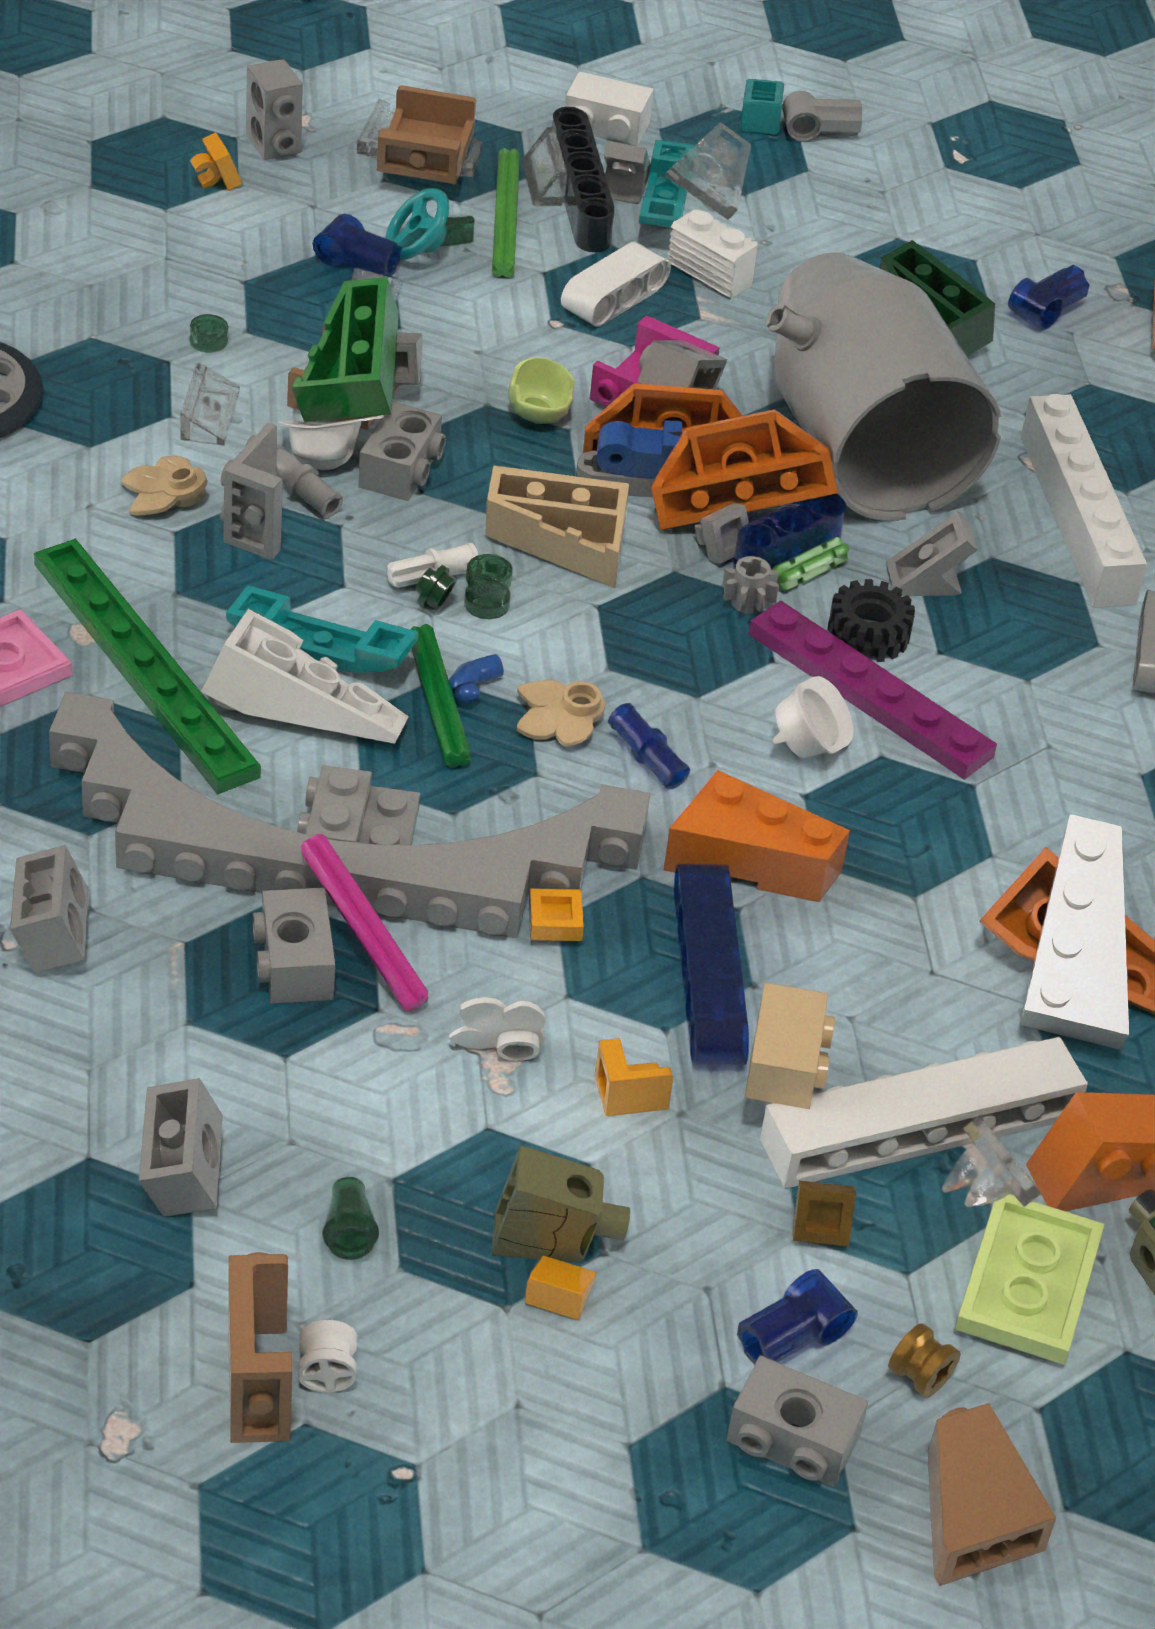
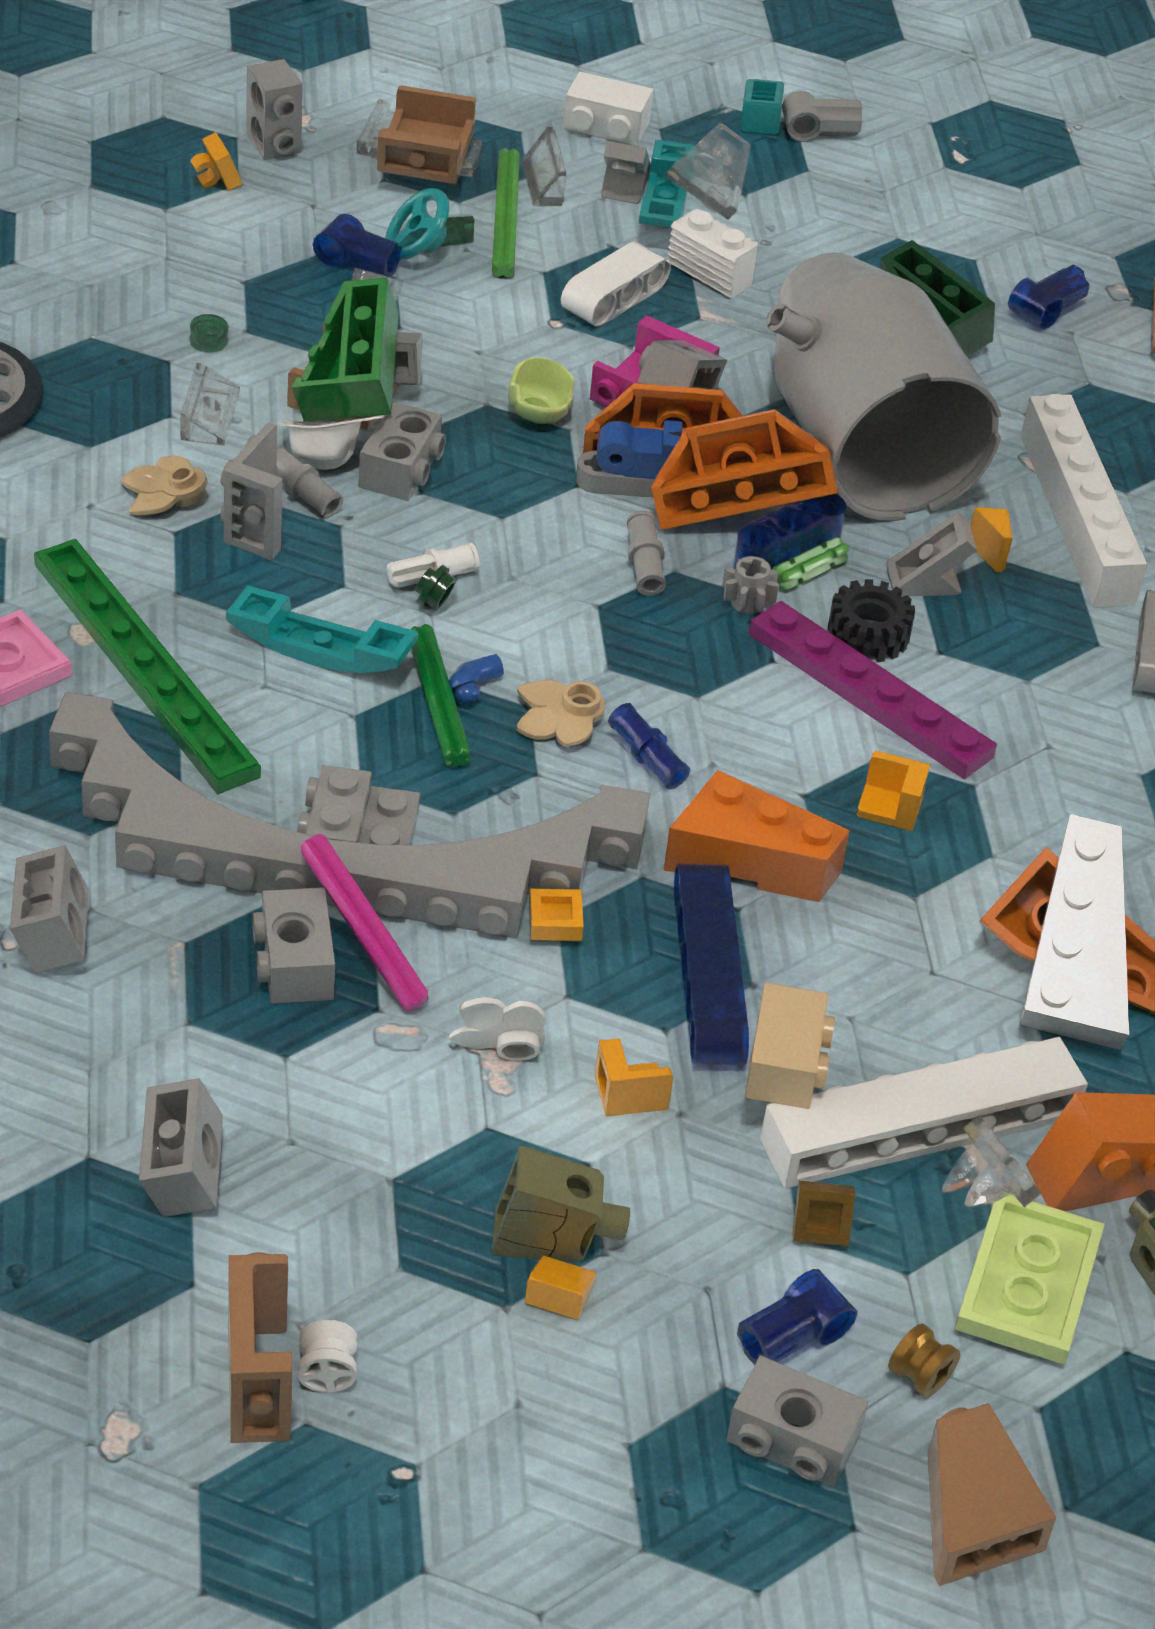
(273, 679): white wedge -> none
(350, 1223): clear green cone -> none
(488, 586): clear green wheel -> none
(559, 519): tan wedge -> none
(586, 187): black beam -> none
(646, 553): none -> light grey pin
(720, 531): light grey tile -> none
(814, 719): white piece -> none
(893, 790): none -> light orange panel
(992, 535): none -> light orange slope

